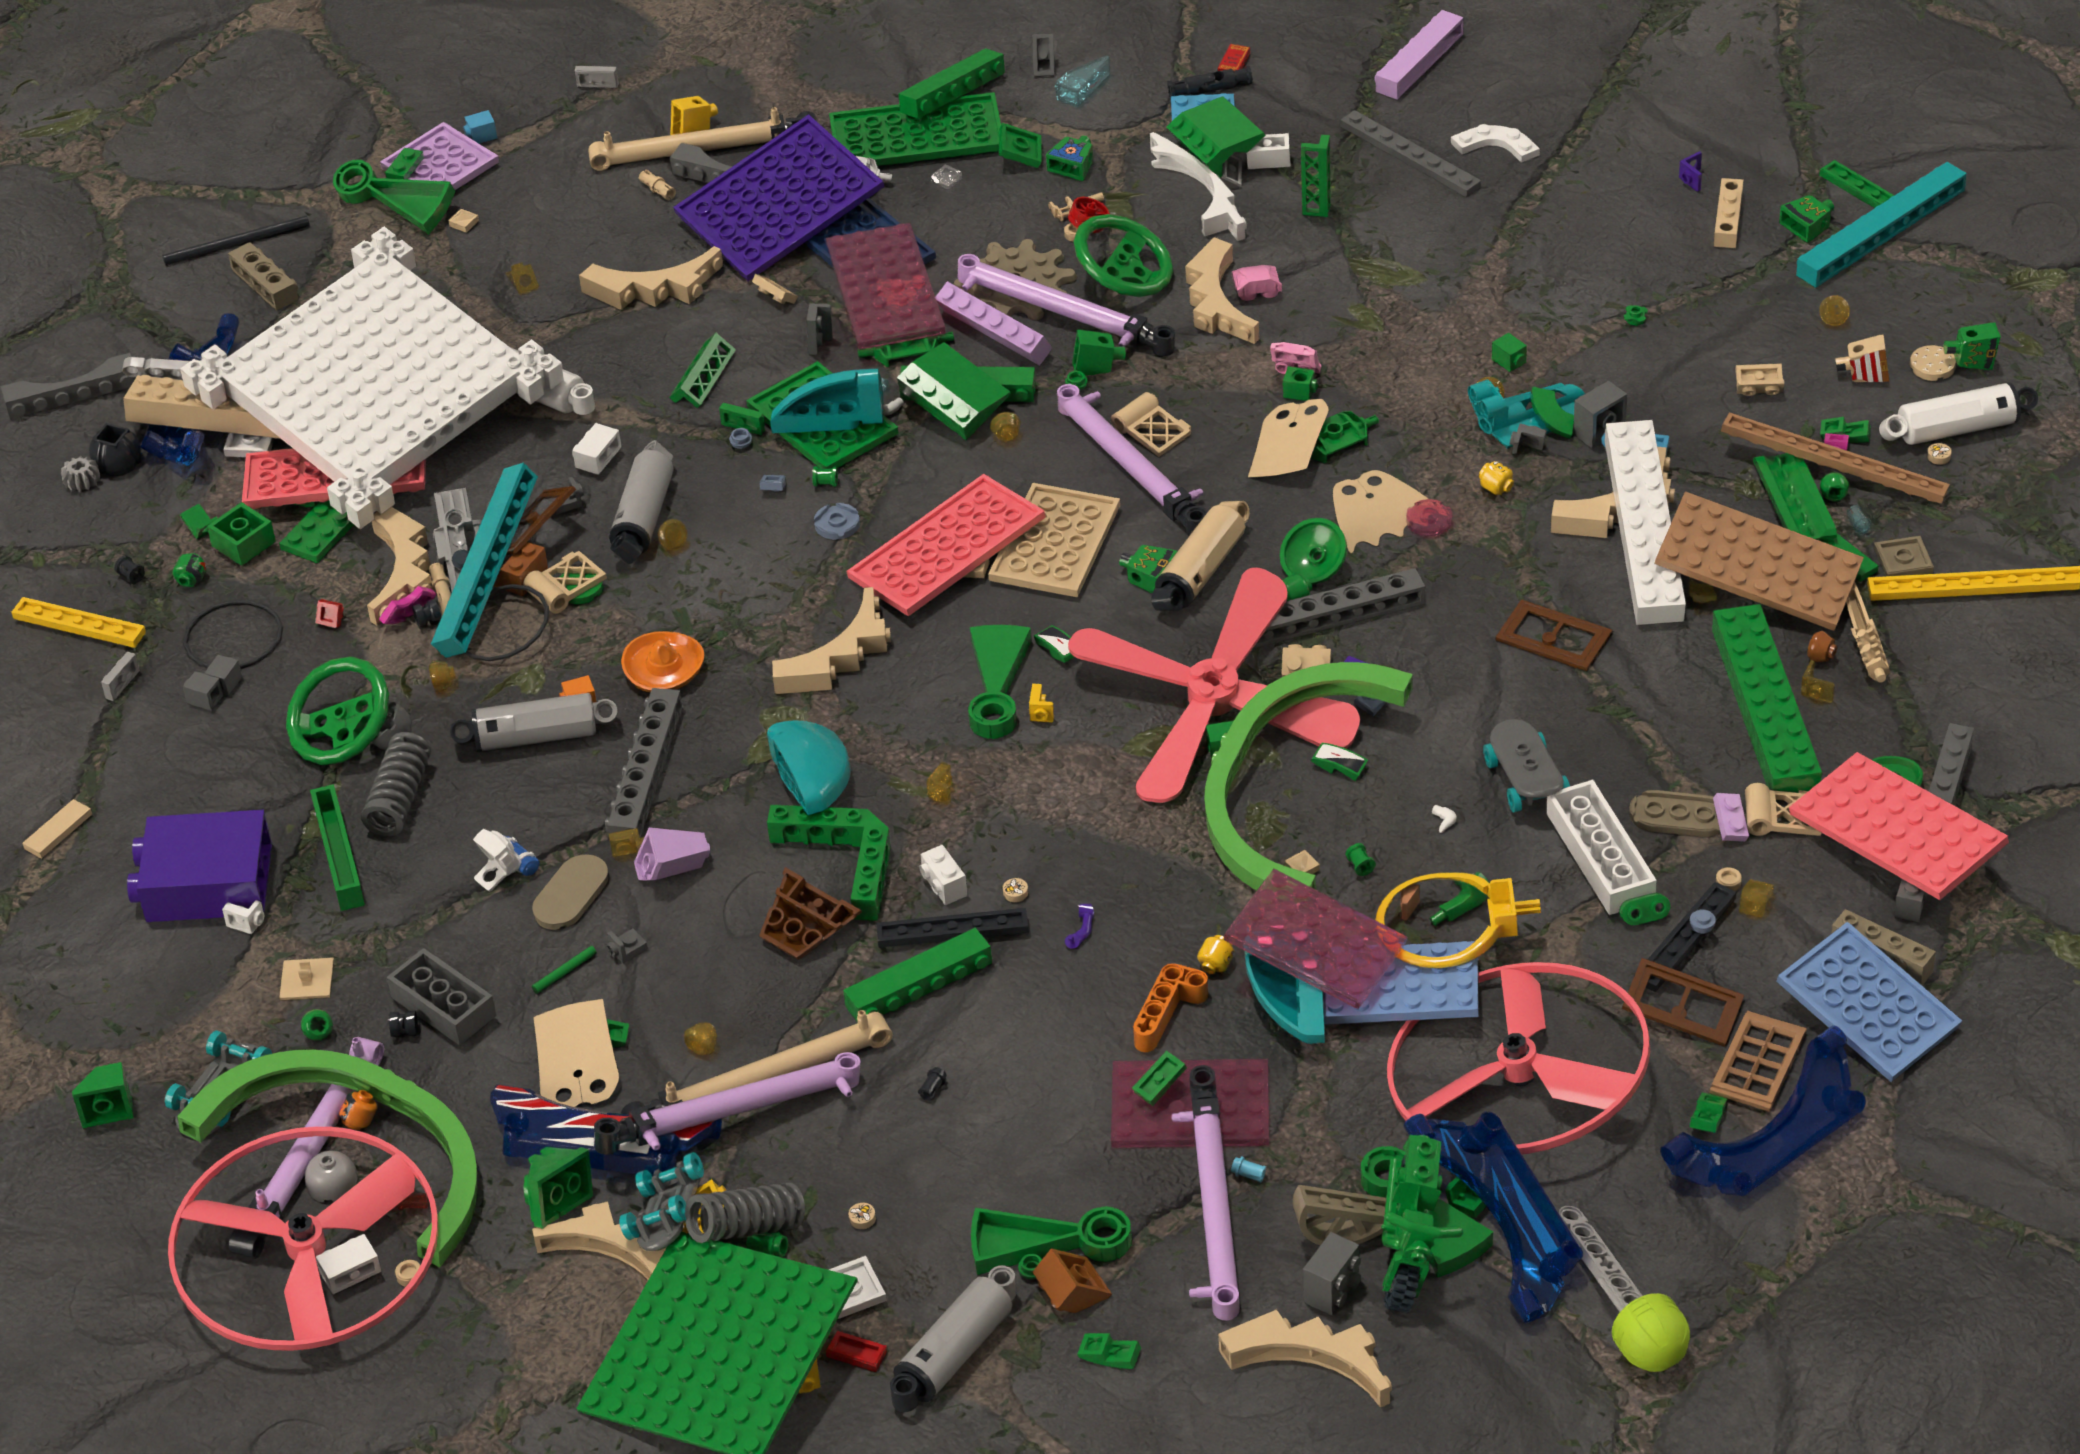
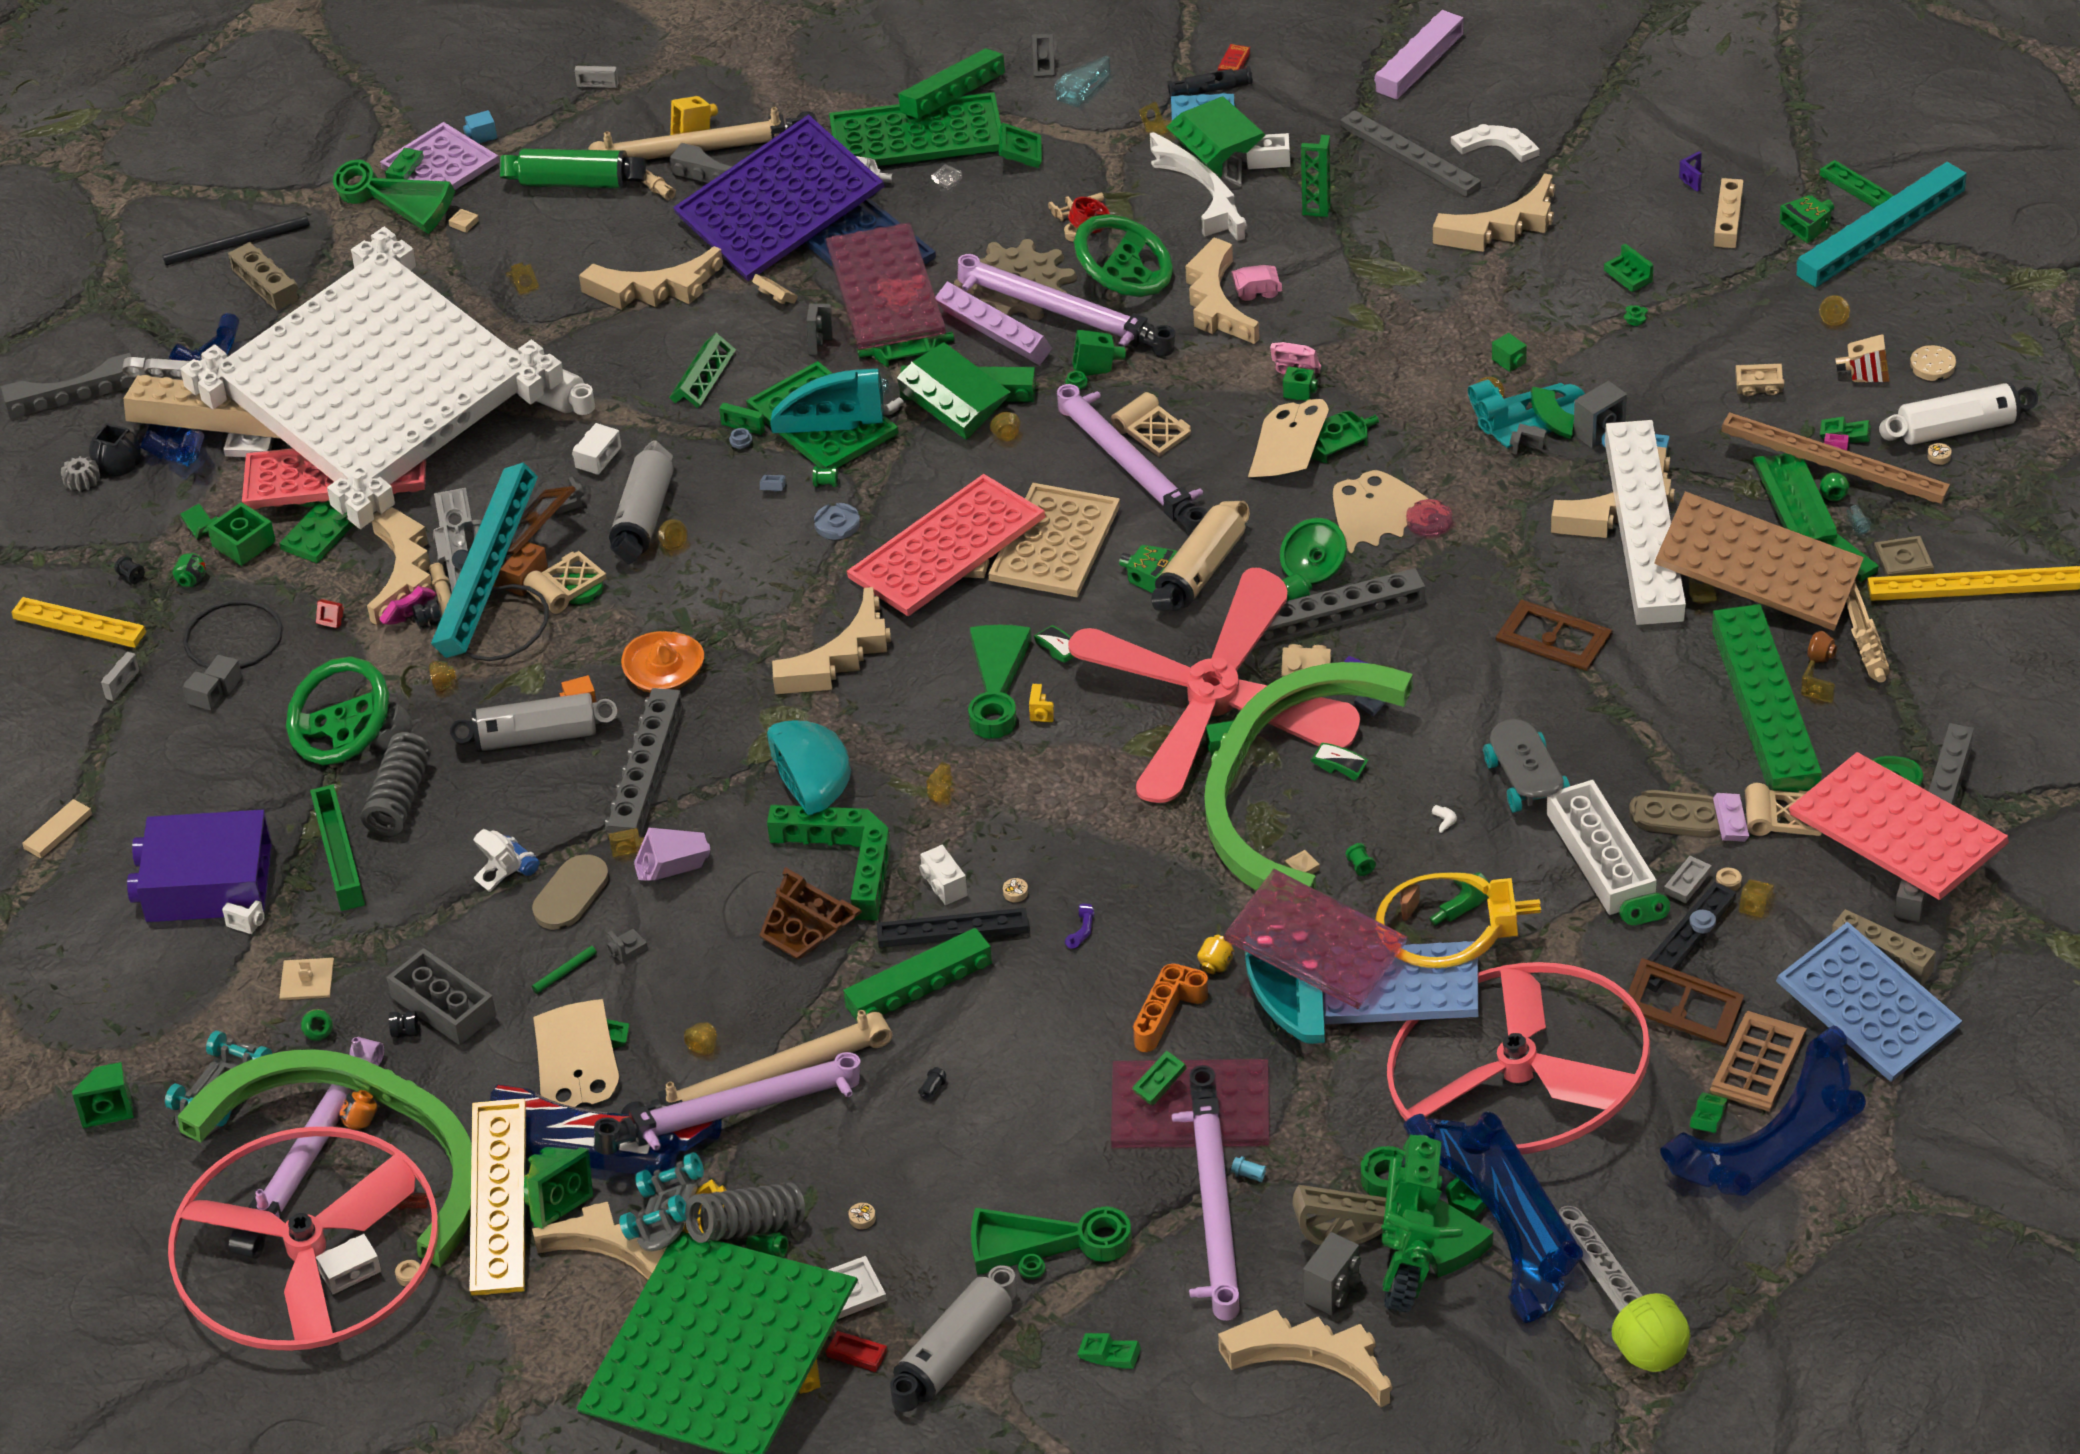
(330, 1176): light grey cylinder -> none
(498, 1197): none -> plate
(573, 168): none -> green piece
(1070, 1281): dark orange slope -> none
(1071, 157): green torso -> none
(1158, 124): none -> clear yellow bracket
(1496, 478): yellow head -> none
(1504, 224): none -> tan arch
(1630, 269): none -> green bracket
(1687, 879): none -> light grey plate
(1975, 346): green torso -> none

